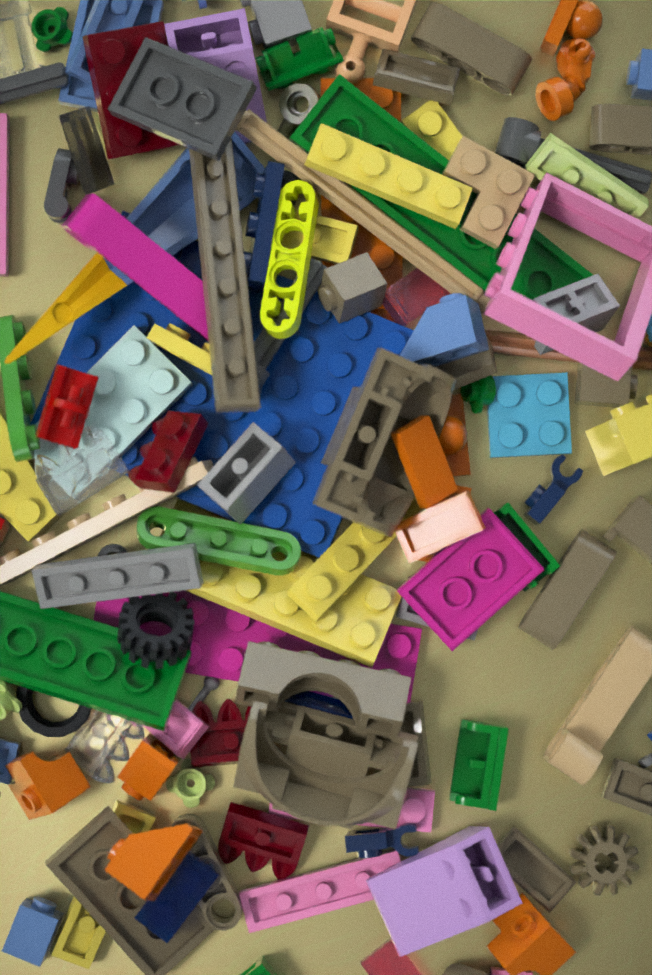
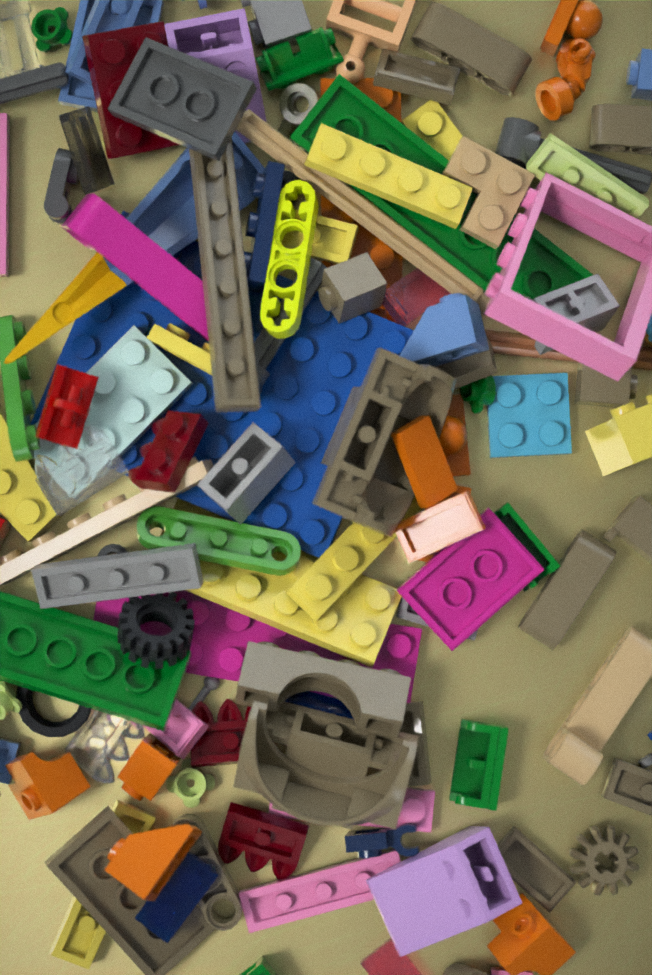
(33, 930): medium blue brick -> none
(544, 499): dark blue plate -> none

